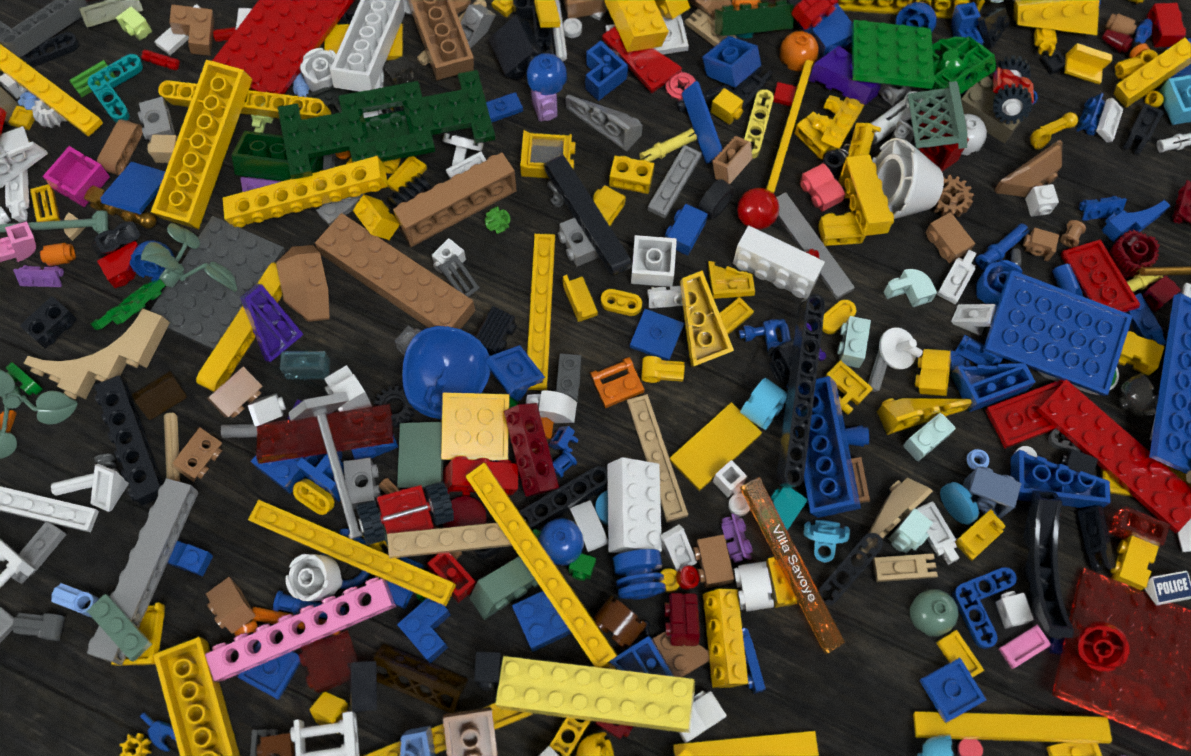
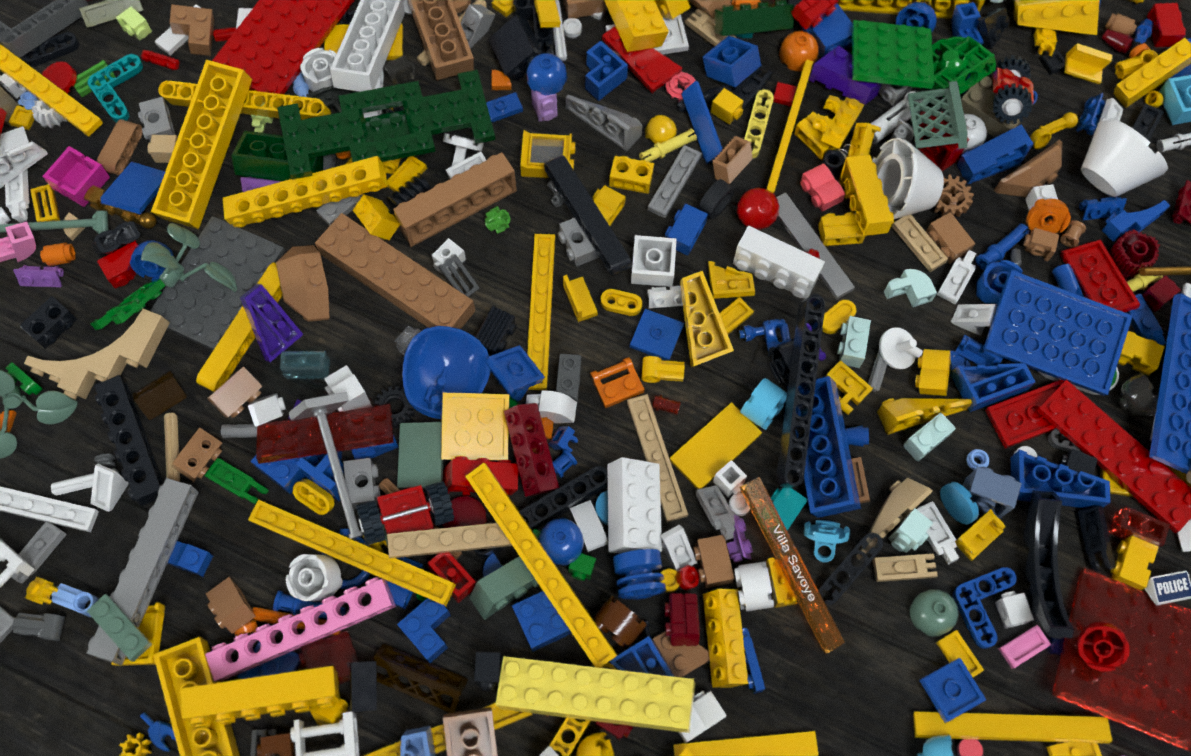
(40, 591): none -> yellow plate
(61, 75): none -> red tile
(234, 480): none -> green hinge
(260, 696): none -> yellow brick
(491, 565): none -> blue tile
(500, 81): none -> orange tile
(660, 129): none -> yellow hair
(665, 404): none -> clear red pin
(717, 510): none -> light grey hinge
(919, 242): none -> tan plate
(995, 155): none -> blue wedge
(1048, 207): none -> orange plate
(1120, 159): none -> white cone

